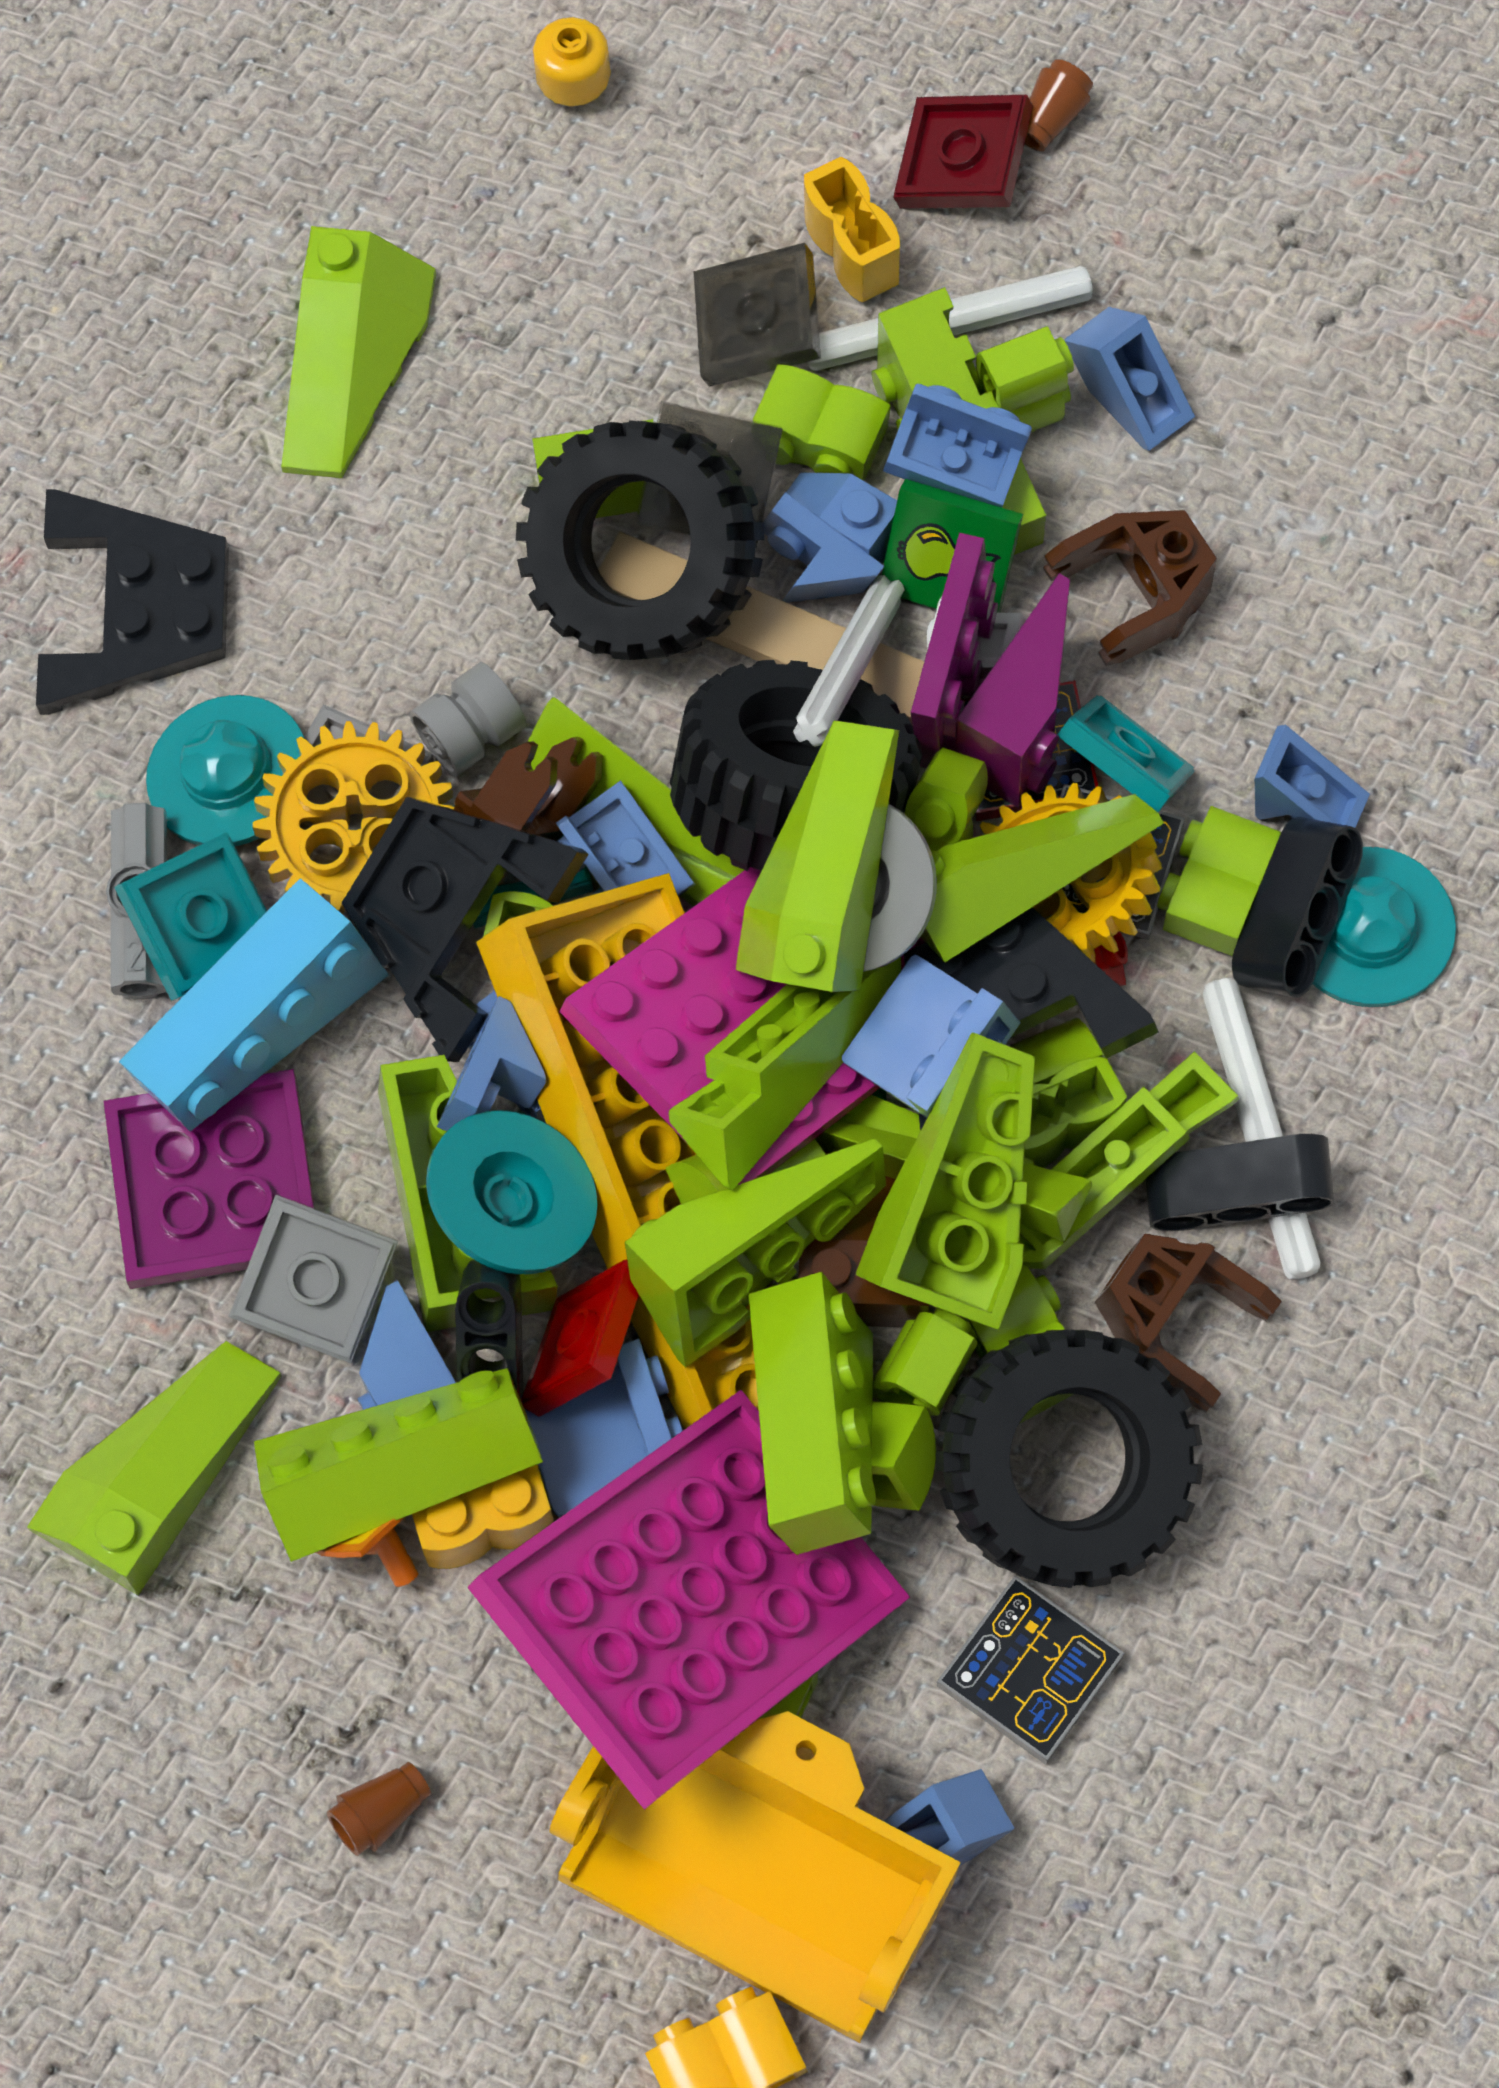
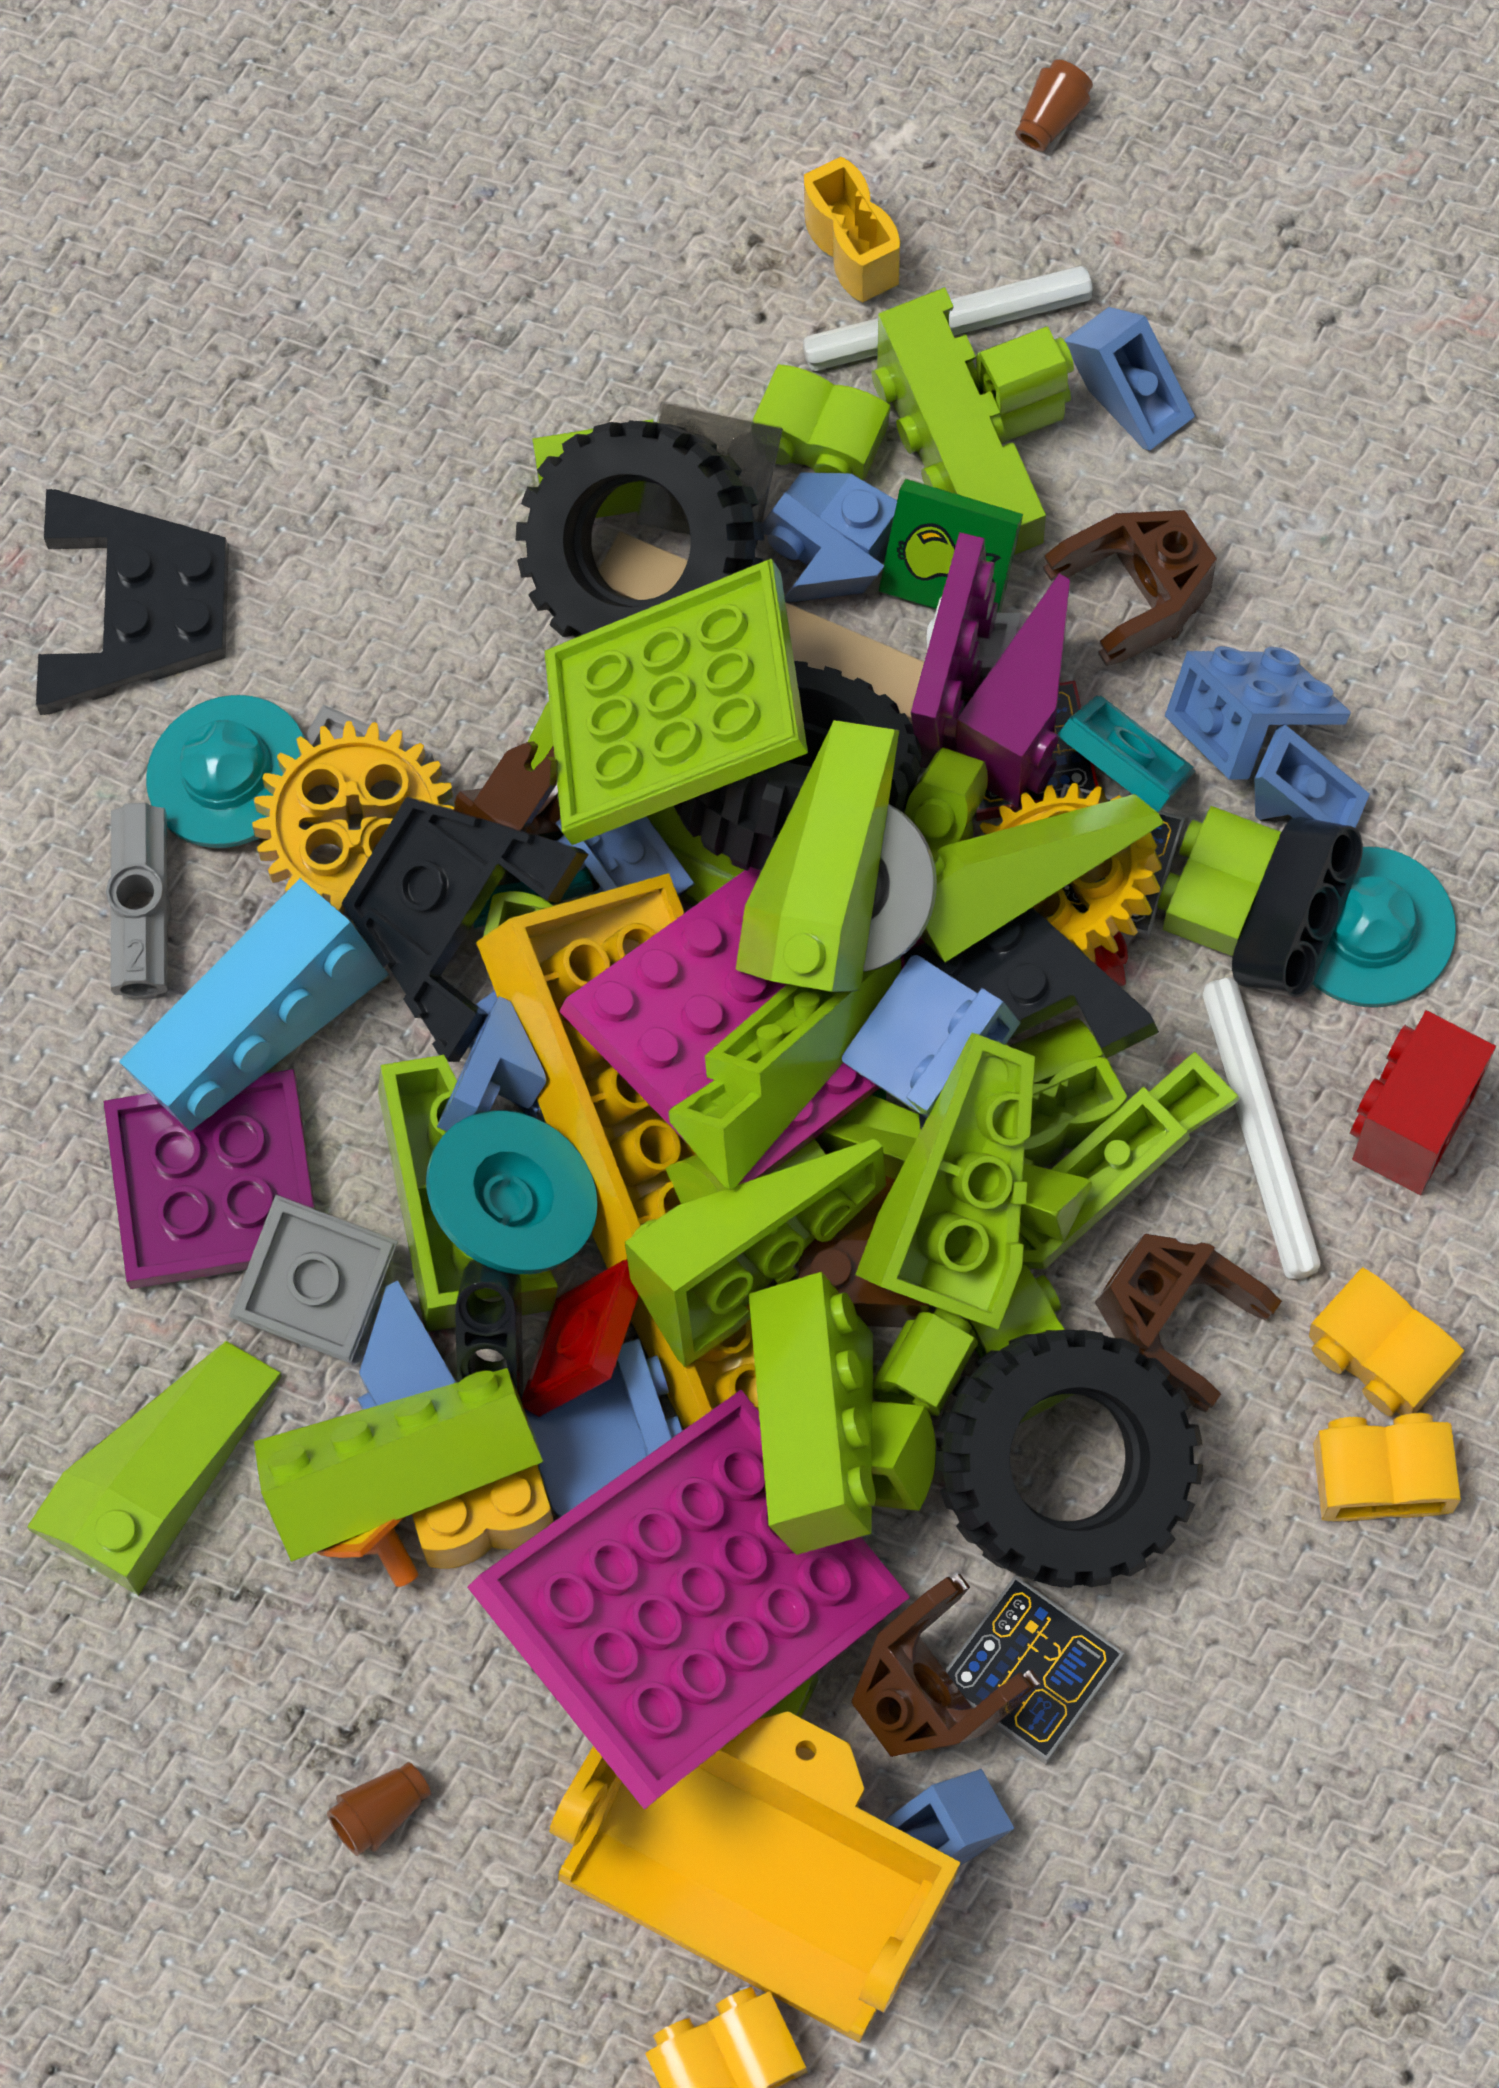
(192, 911): teal tile -> none
(354, 328): lime wedge -> none
(475, 714): light grey wheel -> none
(571, 61): yellow head -> none
(674, 702): none -> lime tile
(756, 314): clear smoke plate -> none
(848, 660): white axle -> none
(909, 1694): none -> reddish brown piece
(957, 445): medium blue bracket -> none
(963, 151): dark red tile -> none
(1232, 697): none -> medium blue bracket
(1241, 1183): black beam -> none
(1384, 1345): none -> yellow brick
(1387, 1469): none -> yellow brick
(1419, 1100): none -> red brick

